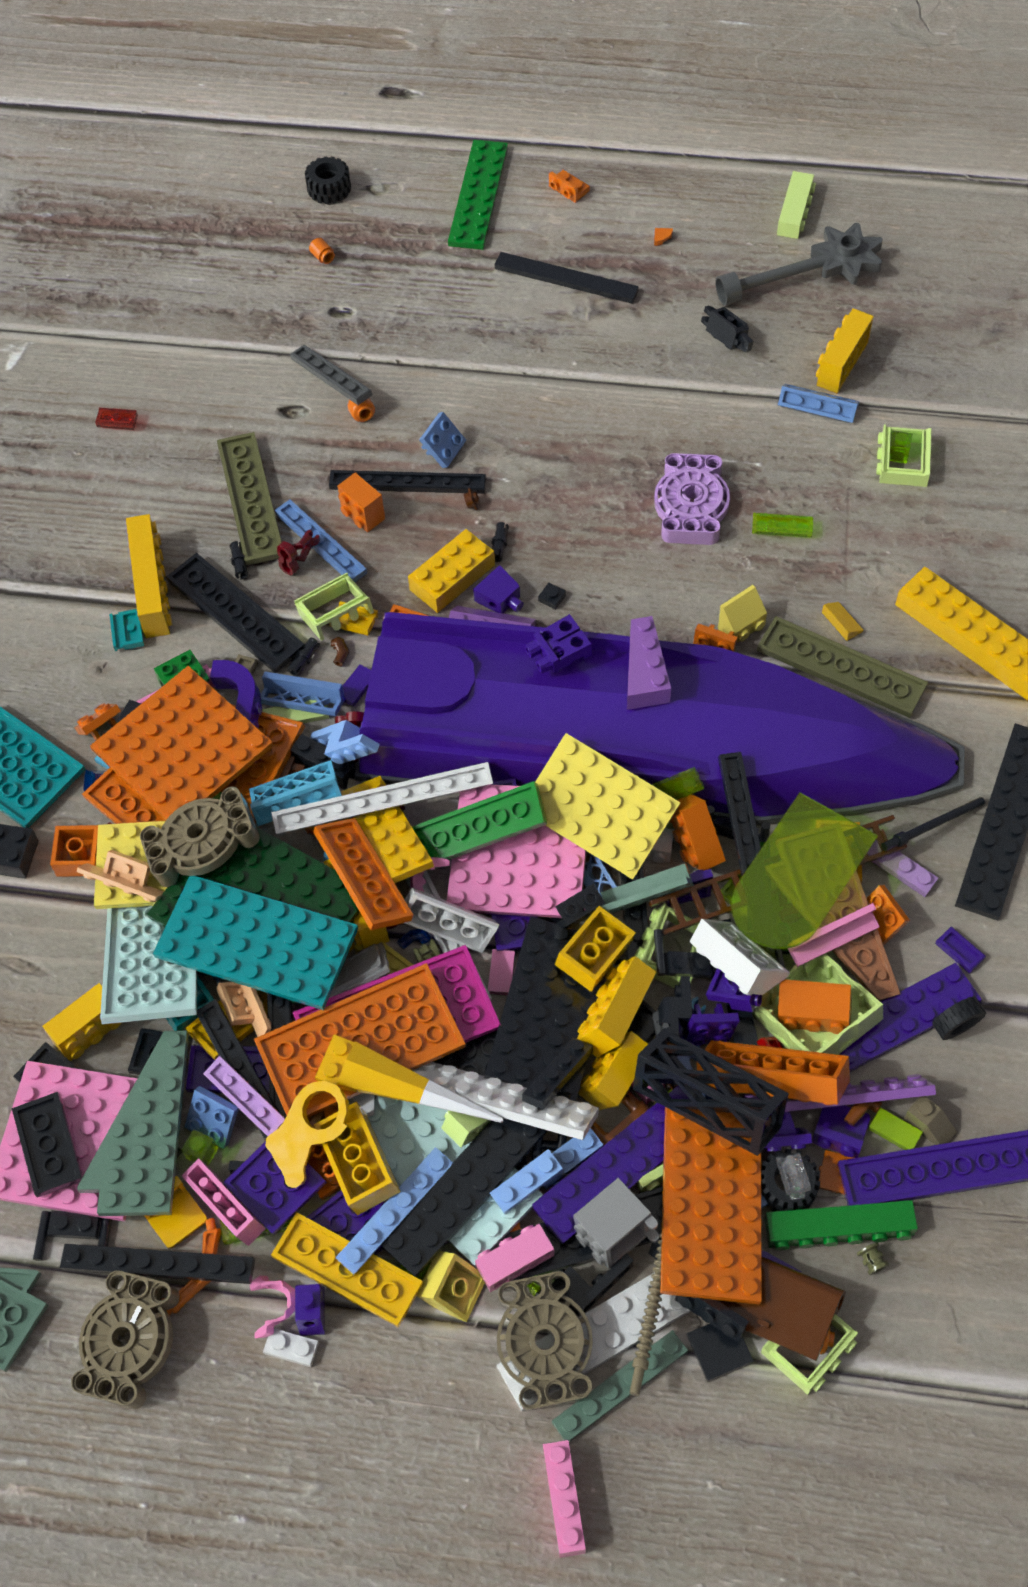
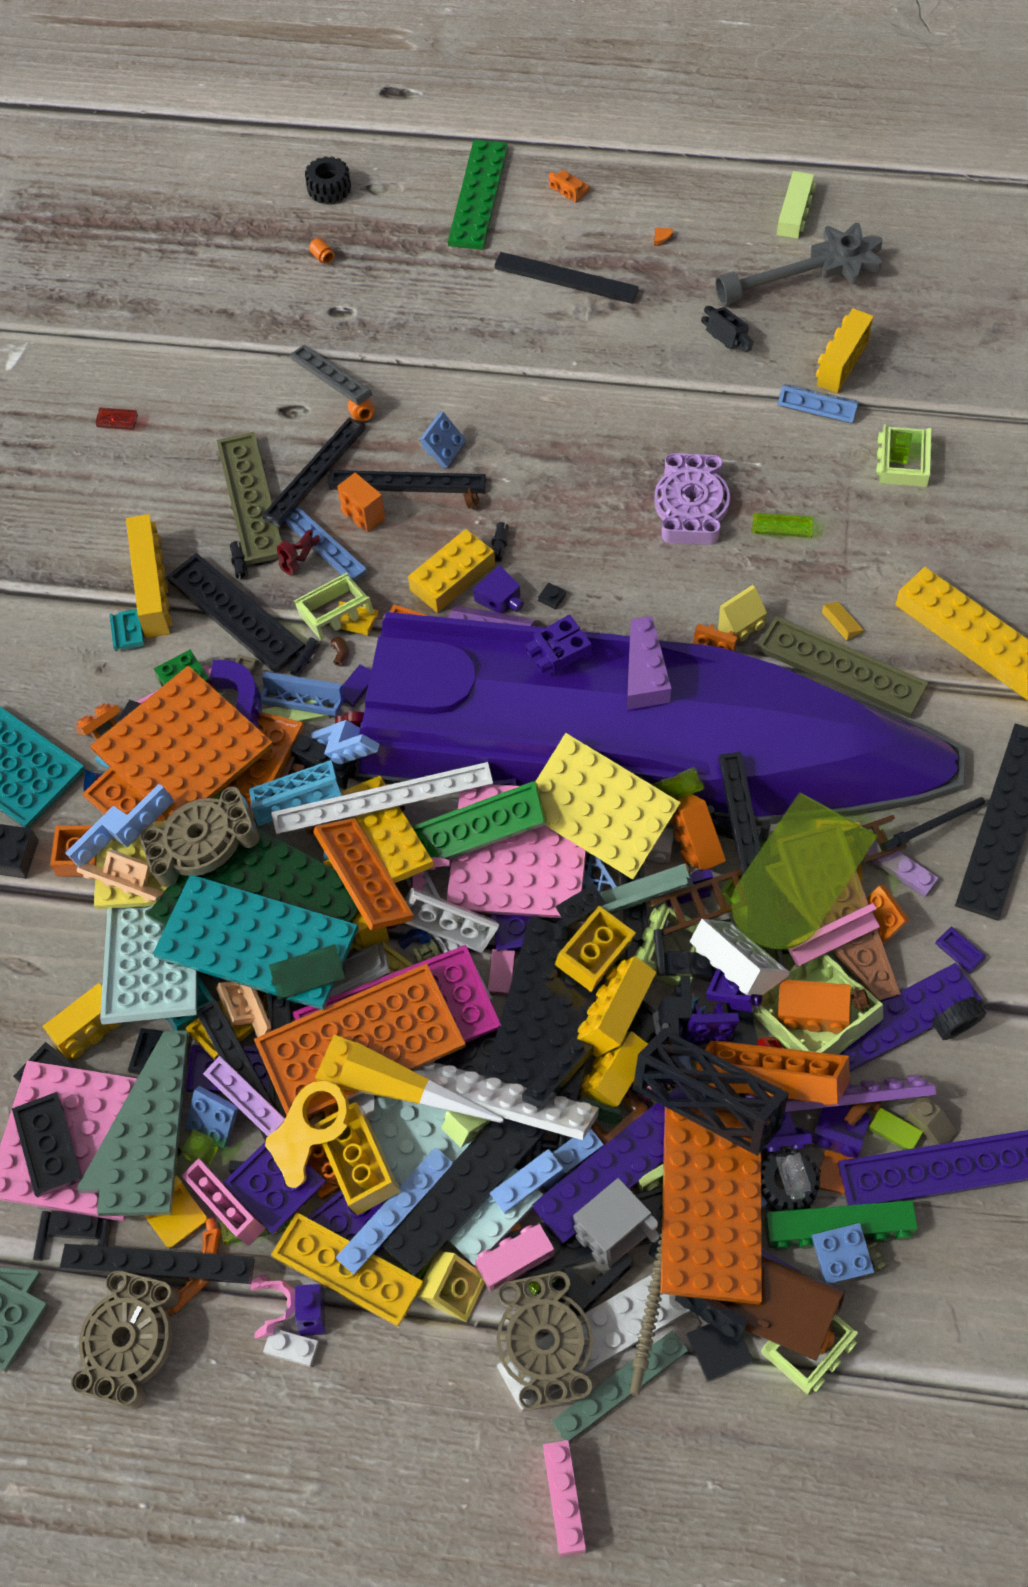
(120, 826): none -> light blue bracket
(307, 972): none -> clear green piece
(313, 472): none -> black tile
(606, 1113): none -> clear green piece
(842, 1254): none -> medium blue plate
(860, 999): none -> reddish brown plate

